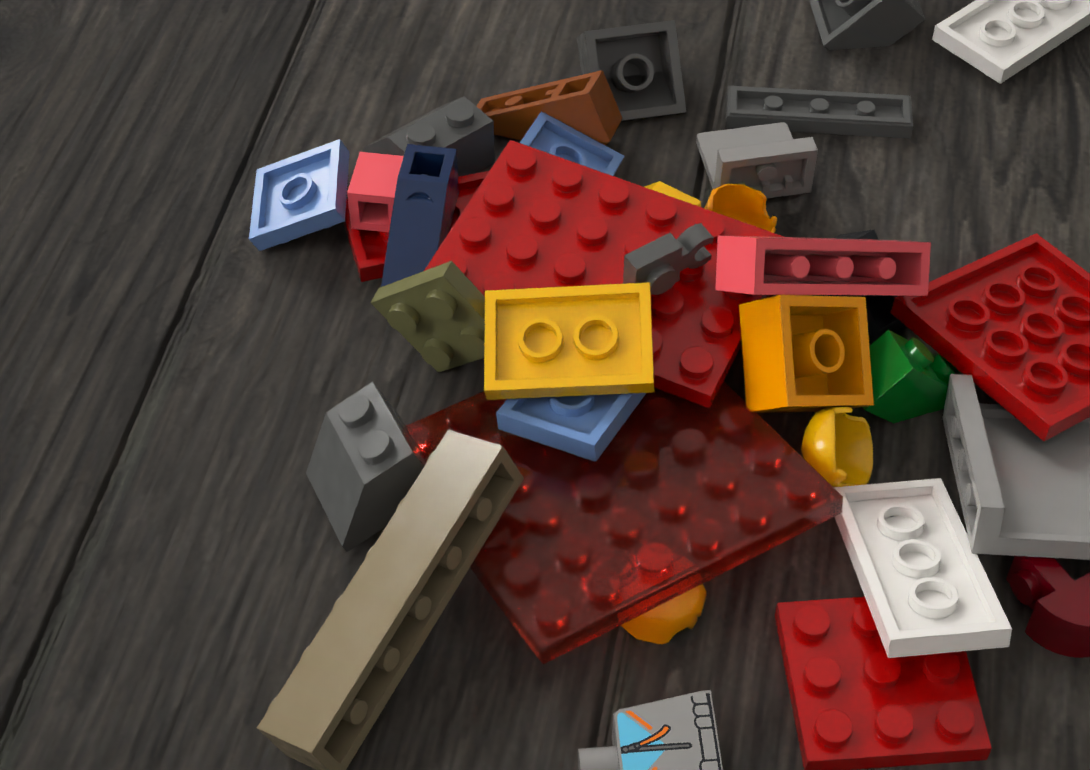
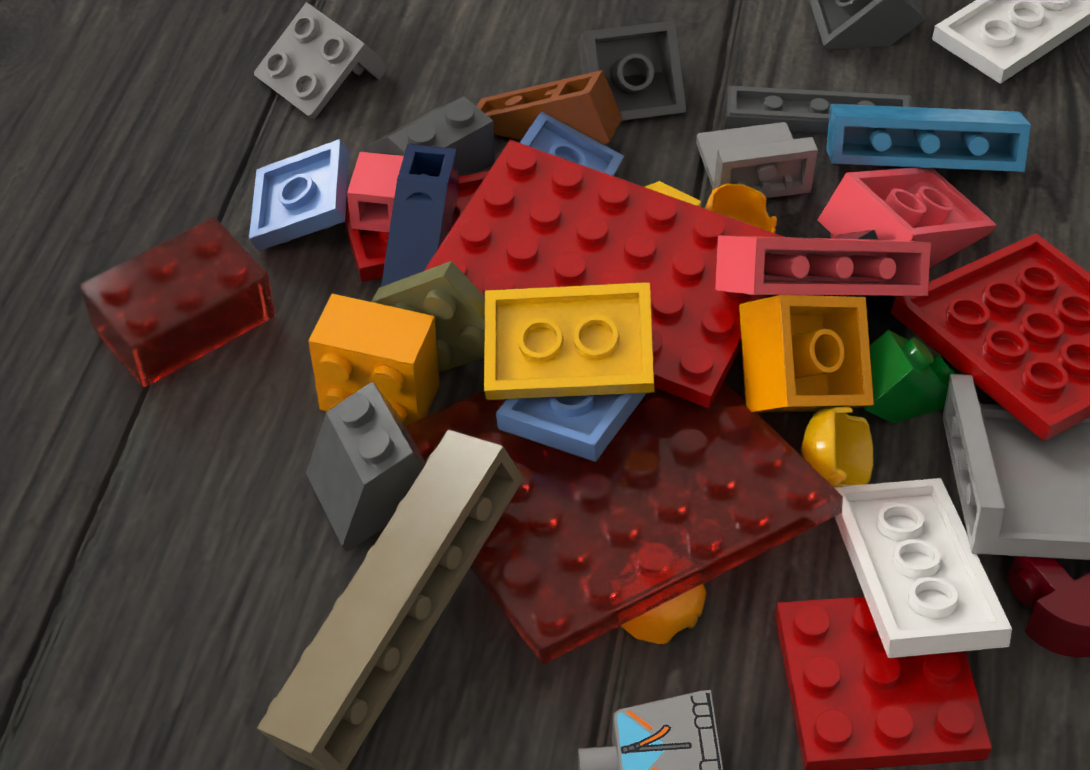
(178, 301): none -> clear red brick
(315, 60): none -> light grey bracket
(378, 344): none -> light orange brick
(665, 258): dark grey plate -> none
(906, 207): none -> coral slope
(927, 137): none -> dark azure brick

